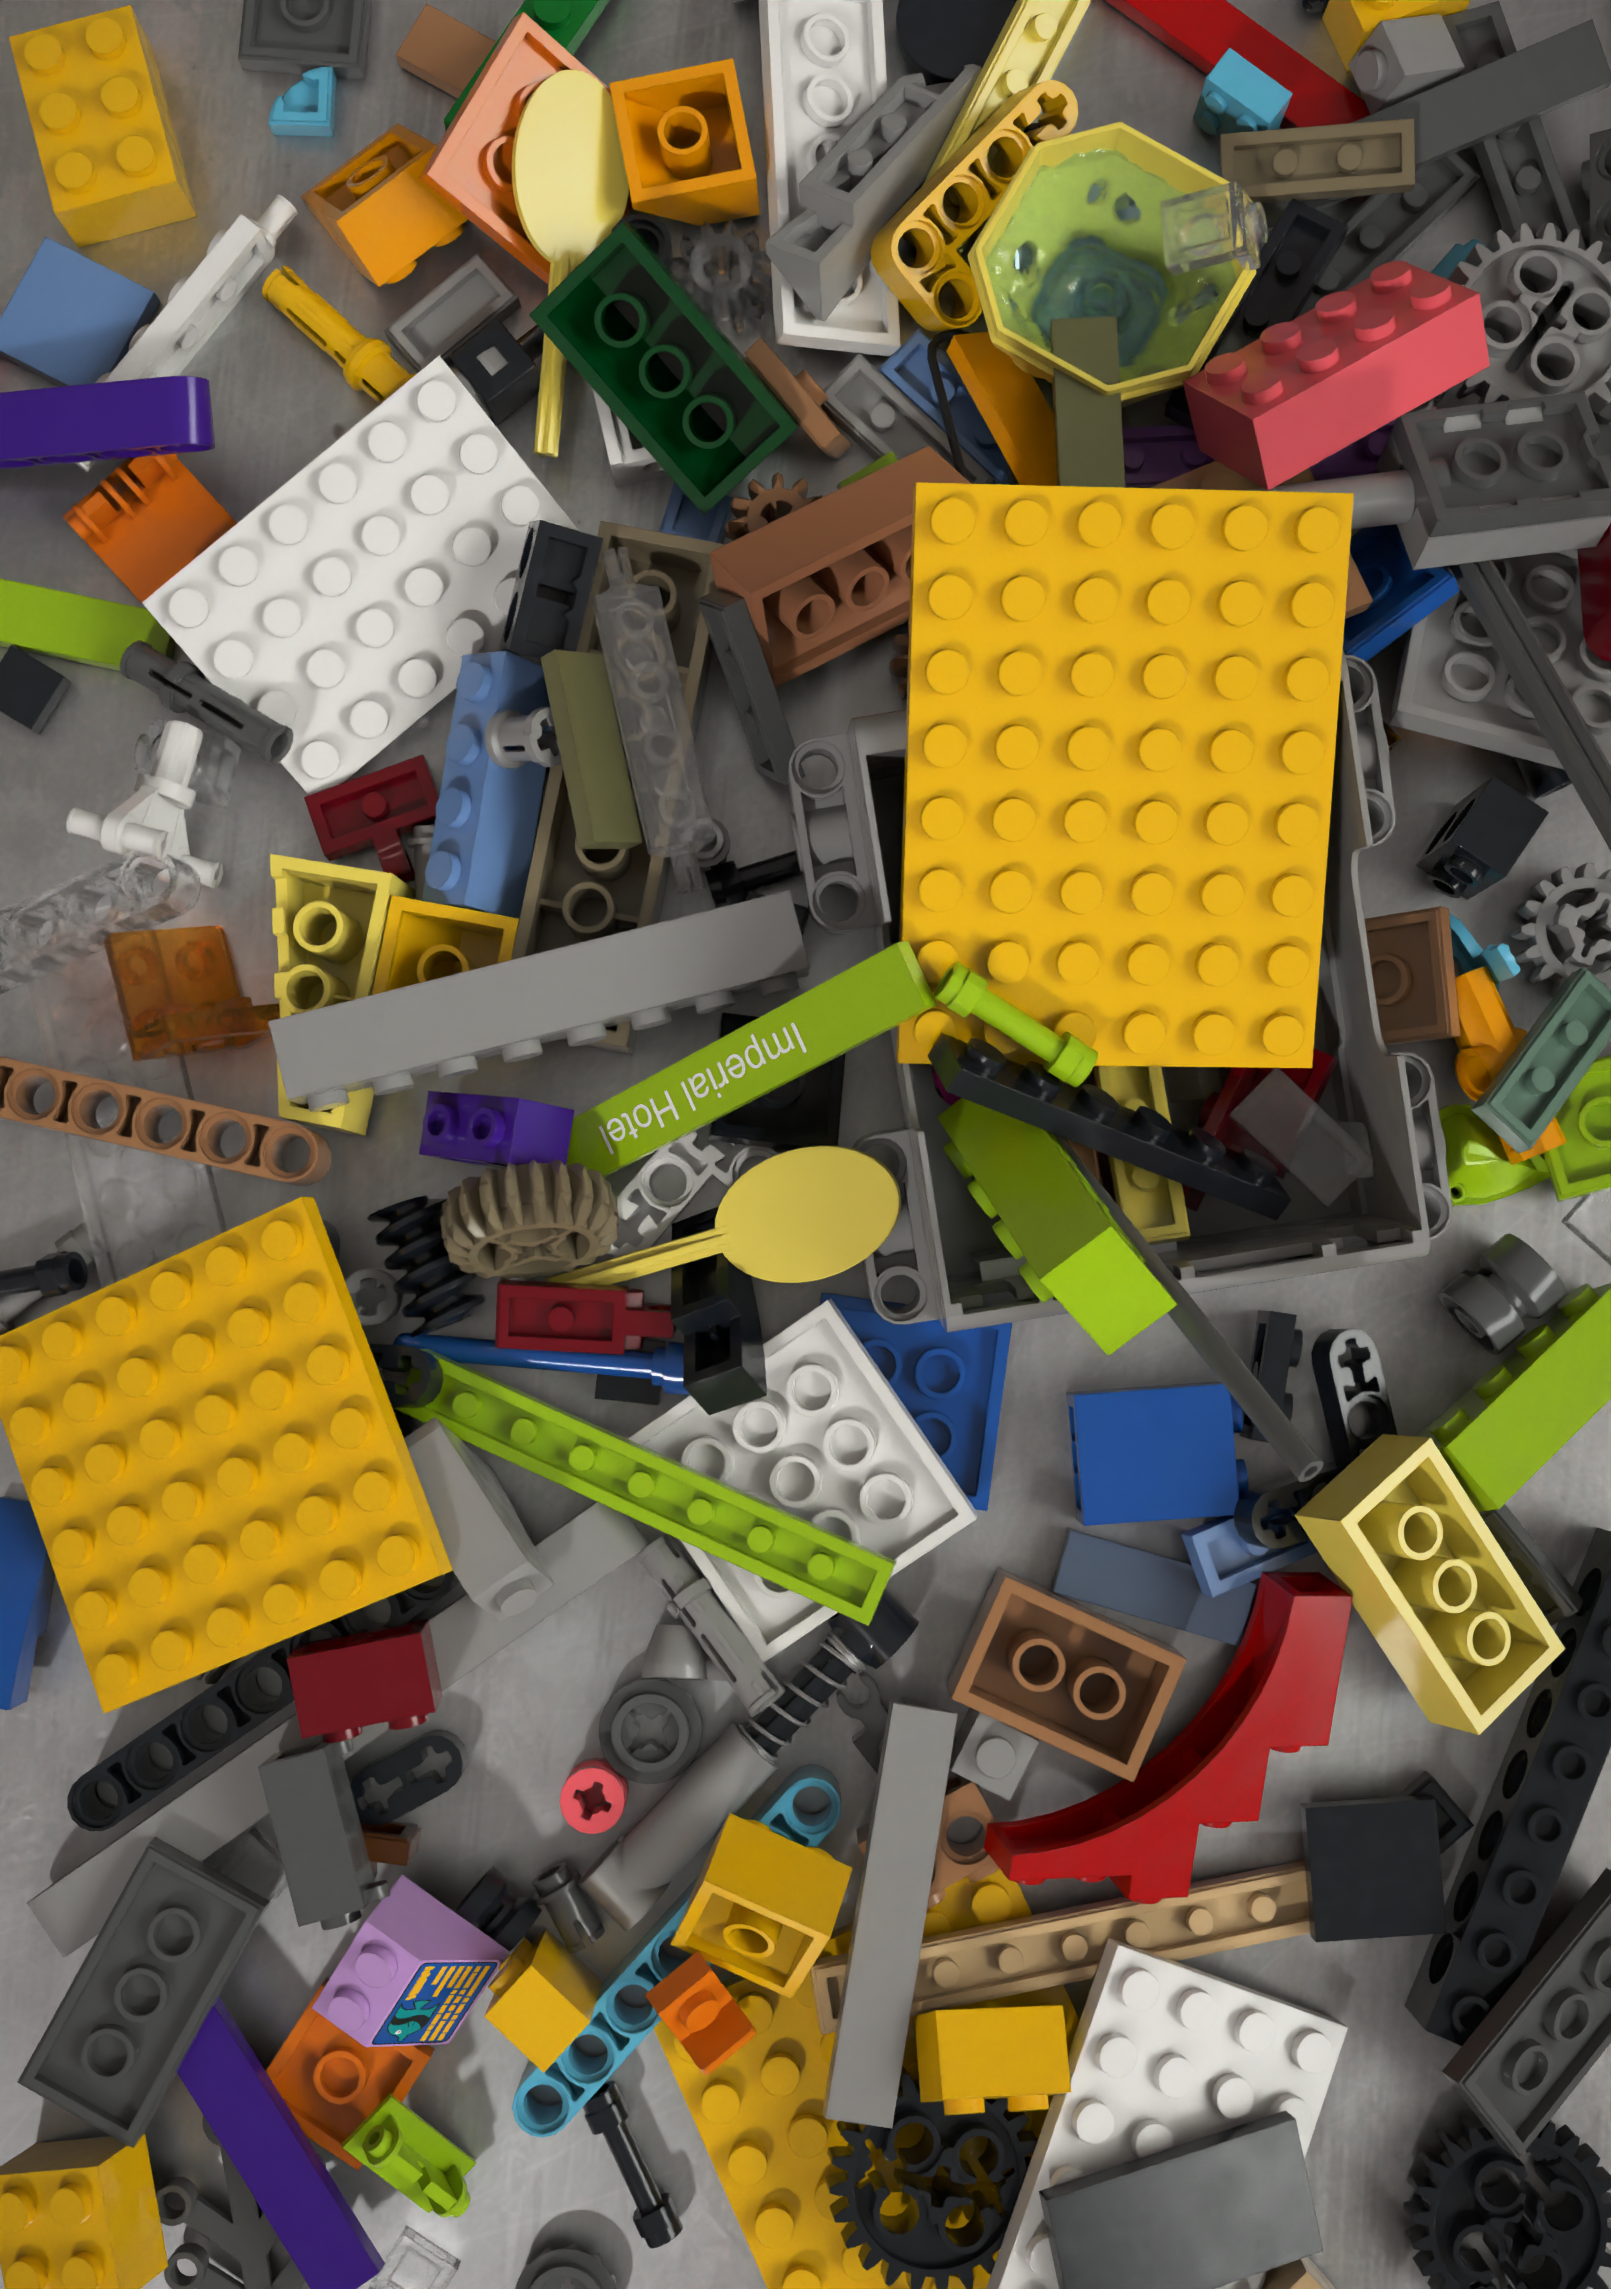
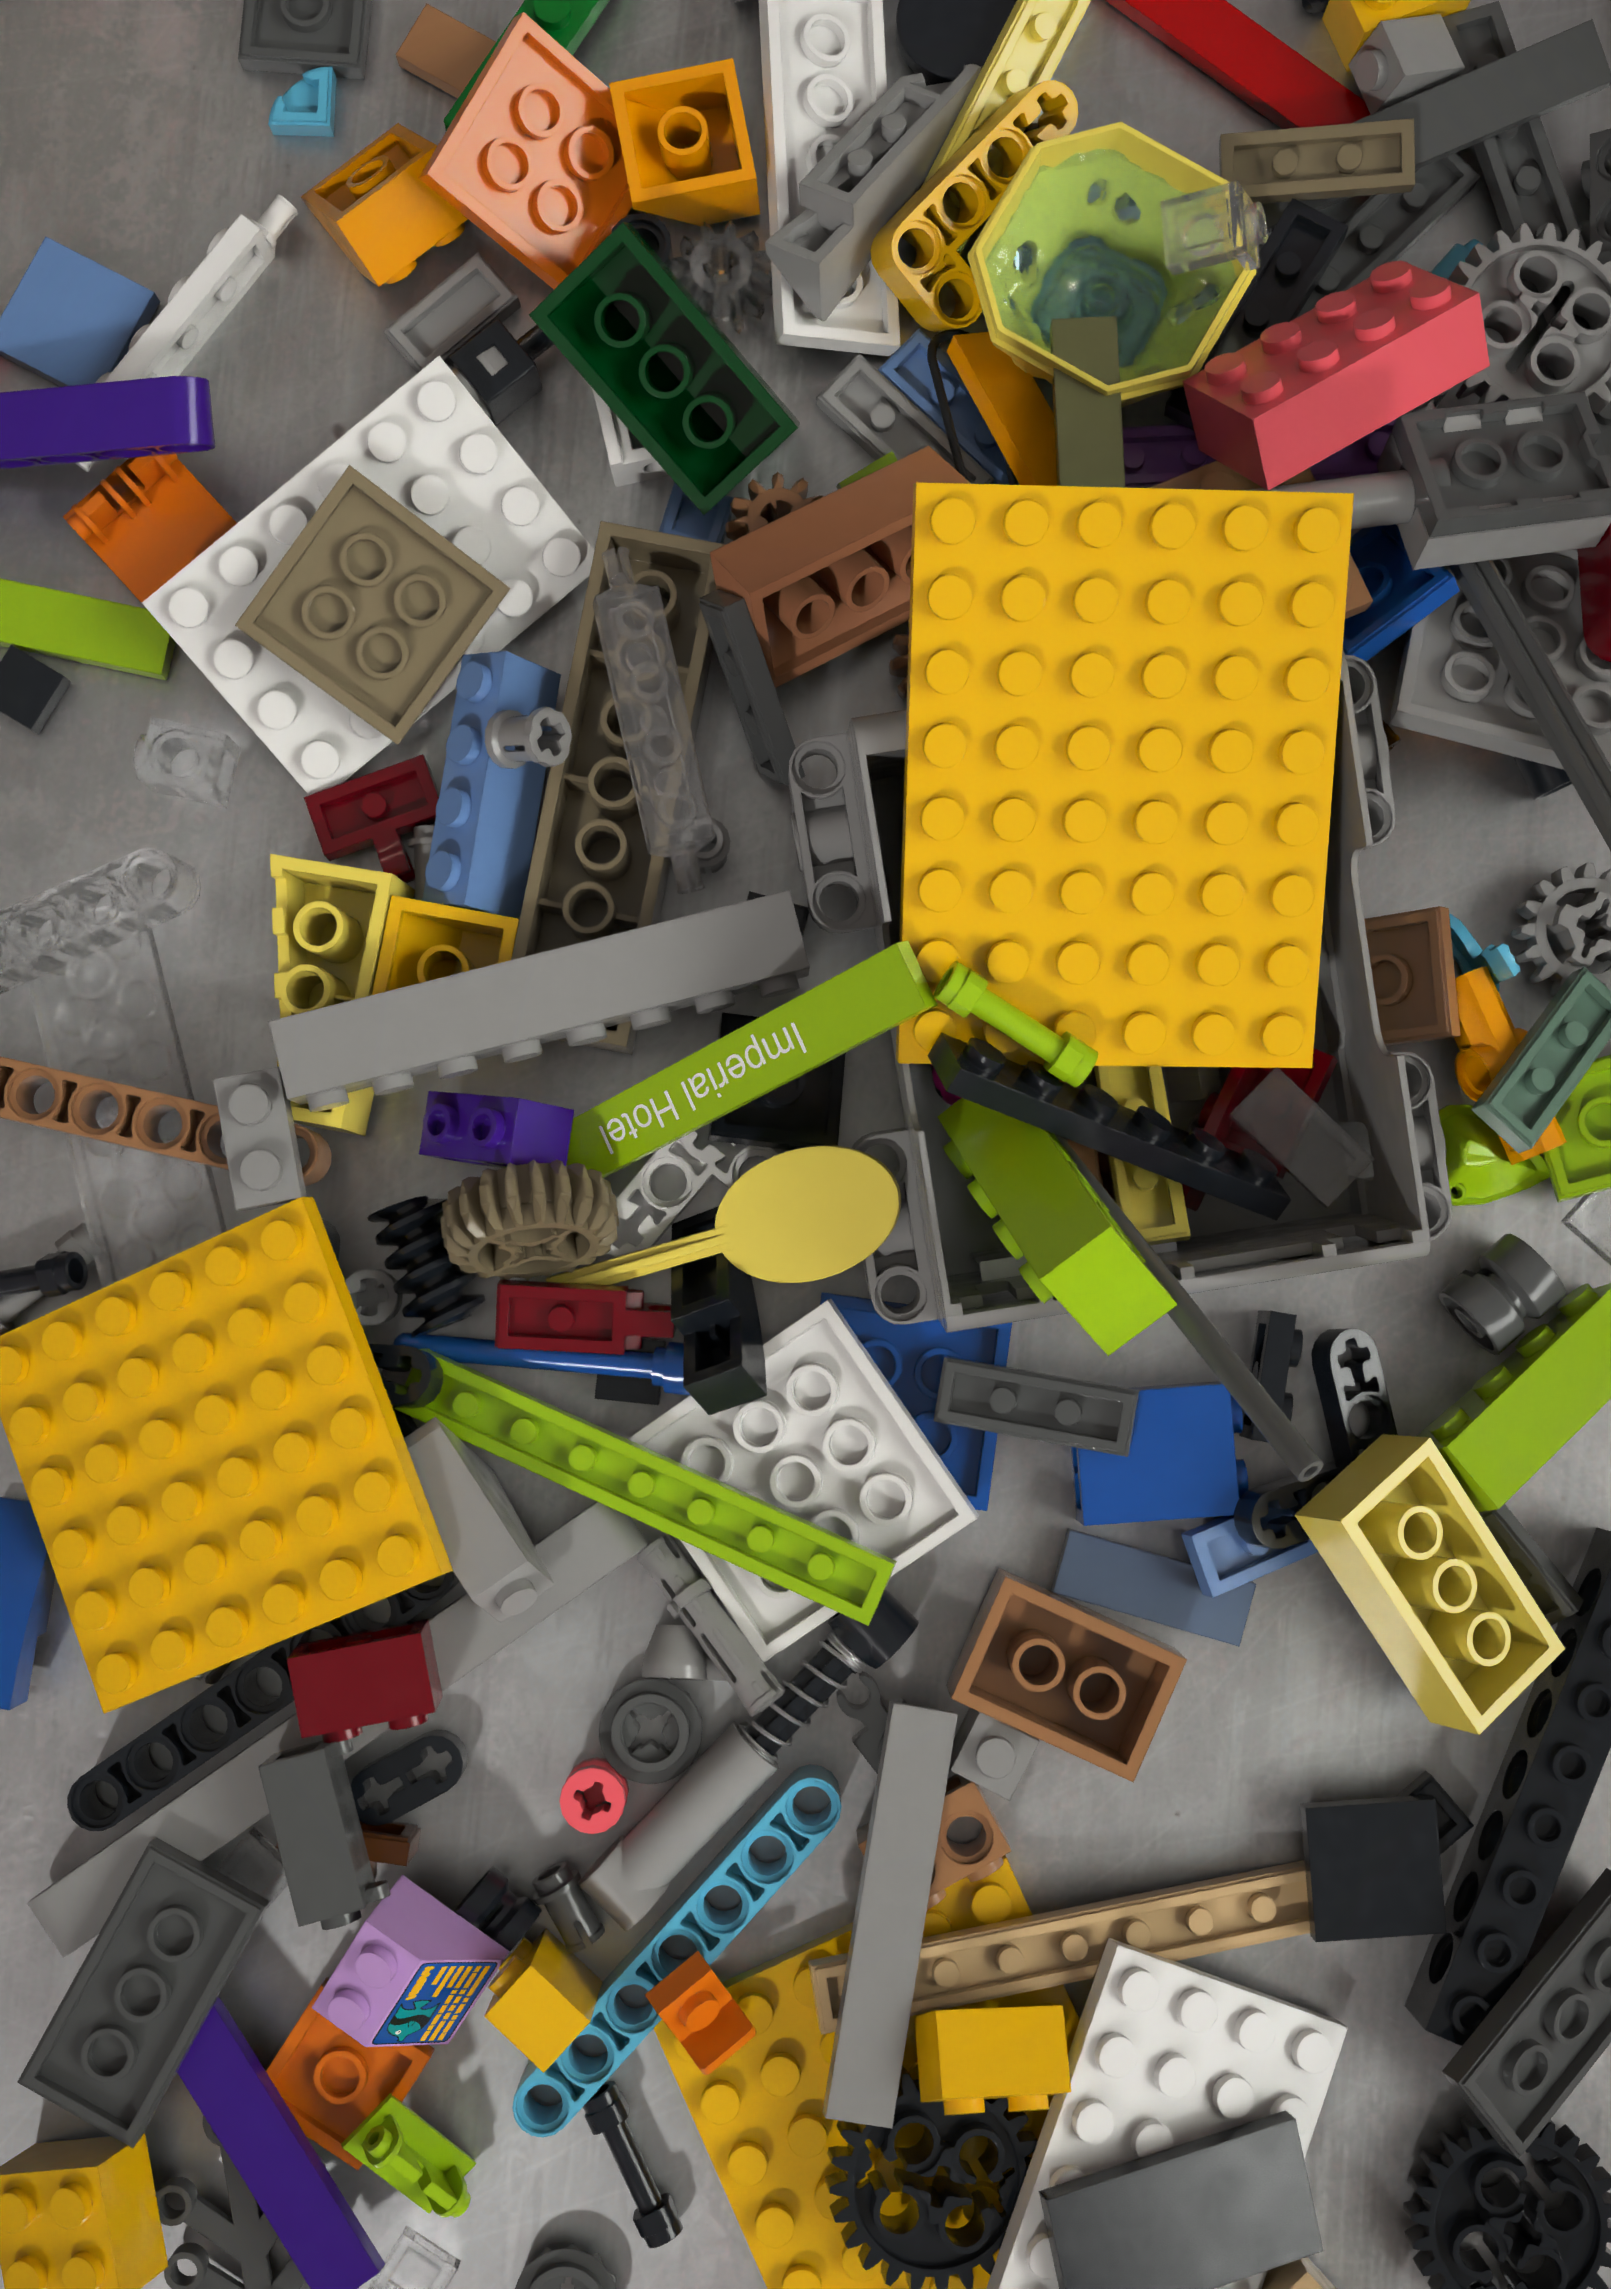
(102, 126): yellow brick -> none
(154, 815): white axle -> none
(163, 674): dark grey pin -> none
(182, 993): clear orange bracket -> none
(259, 1139): none -> light grey plate
(364, 360): yellow pin -> none
(372, 605): none -> dark tan plate
(551, 590): black brick -> none
(568, 198): light yellow piece -> none
(591, 750): olive tile -> none
(730, 883): black bar -> none
(763, 1905): yellow slope -> none
(800, 396): medium nougat plate -> none
(1036, 1406): none -> dark grey tile
(1215, 1770): red arch -> none
(1240, 98): medium azure piece -> none
(1481, 840): black brick -> none

